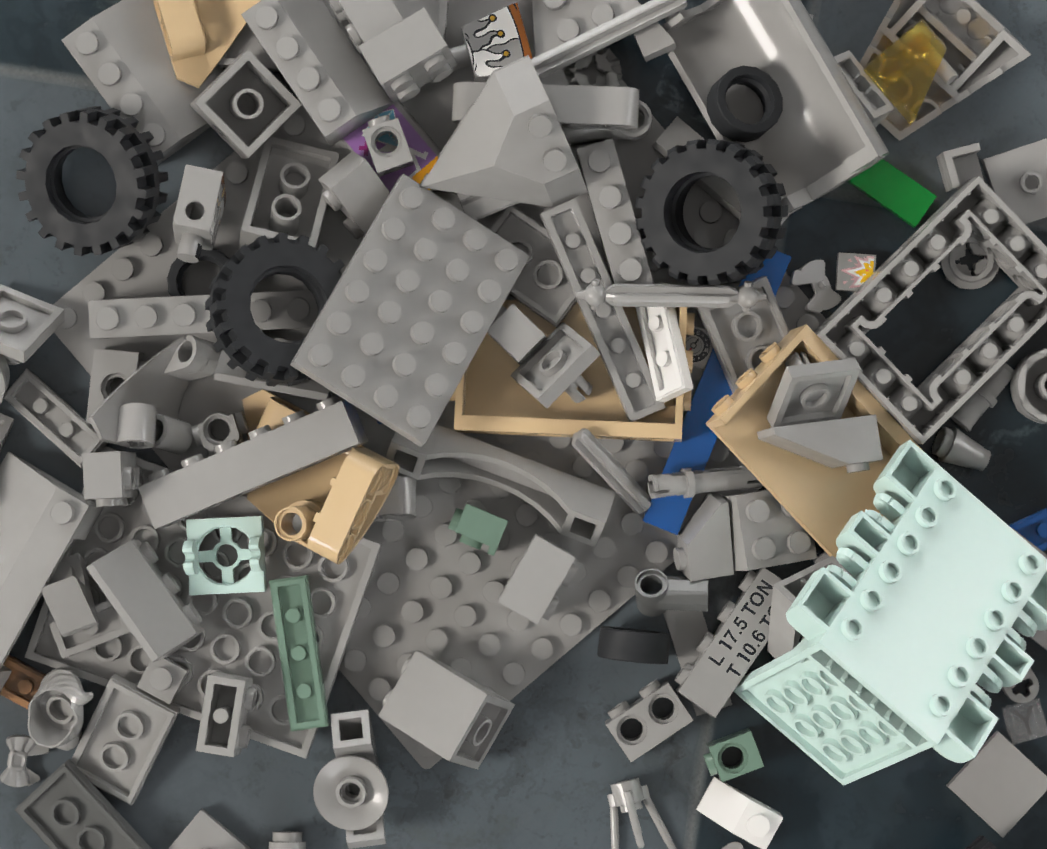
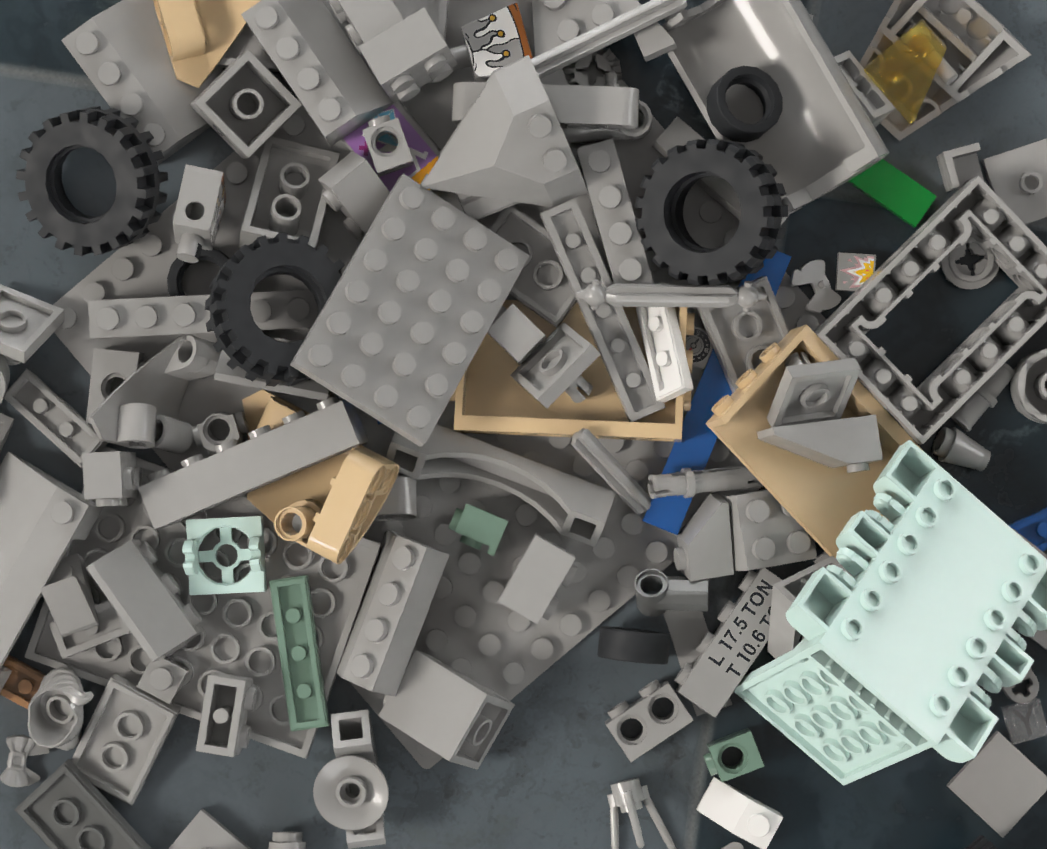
(391, 613): none -> light grey slope

